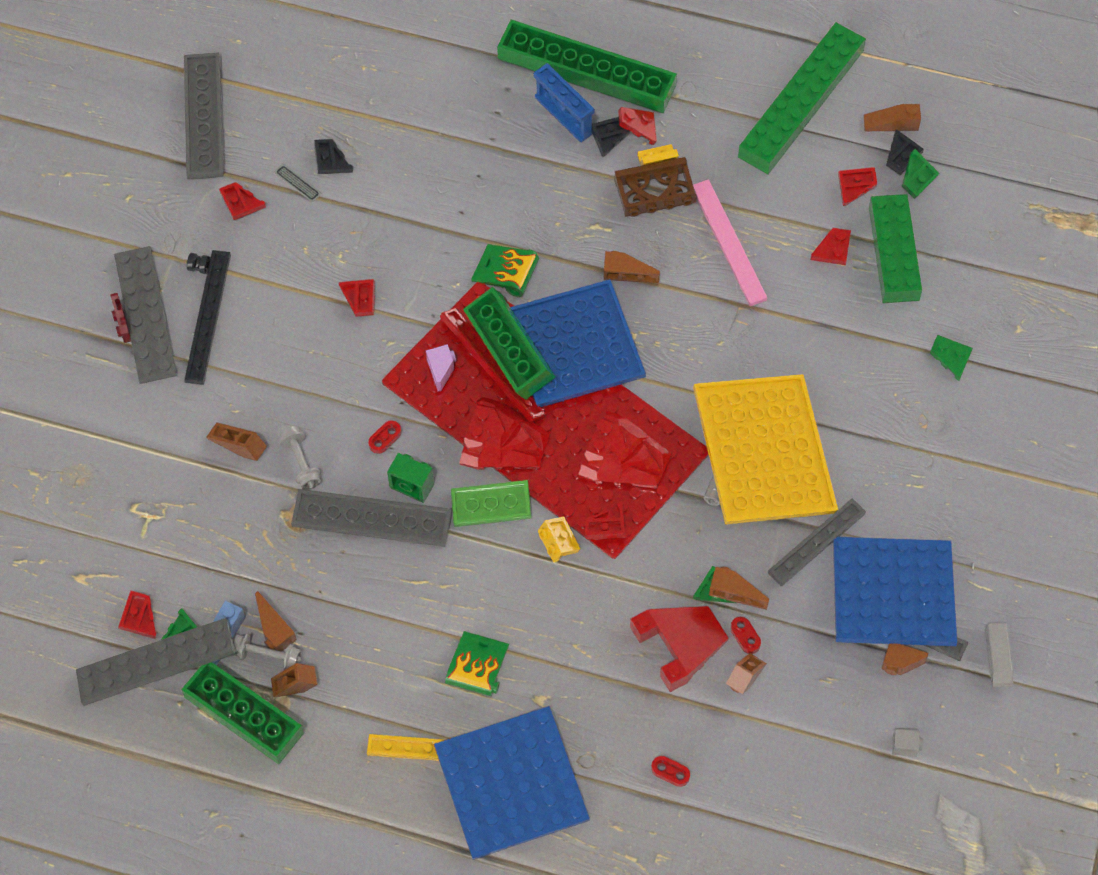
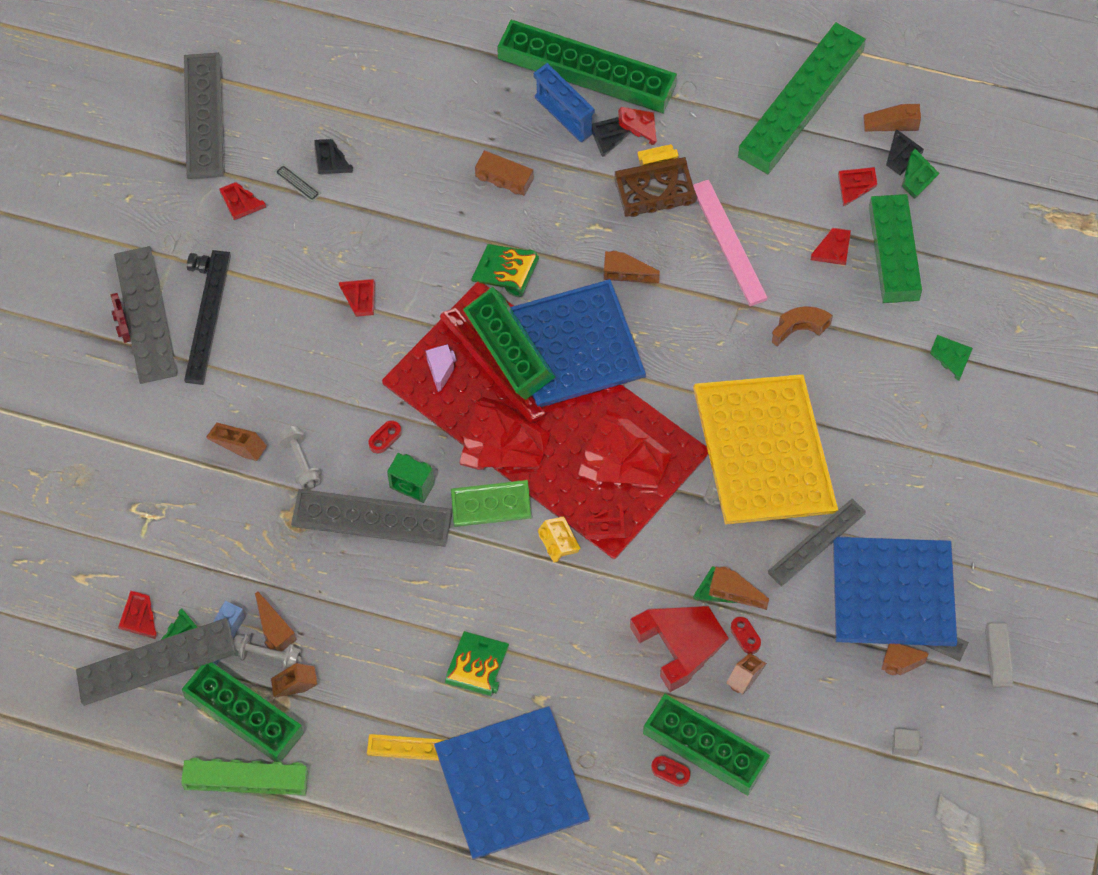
(244, 777): none -> bright green brick
(504, 173): none -> dark orange brick
(706, 744): none -> green brick
(801, 318): none -> dark orange arch

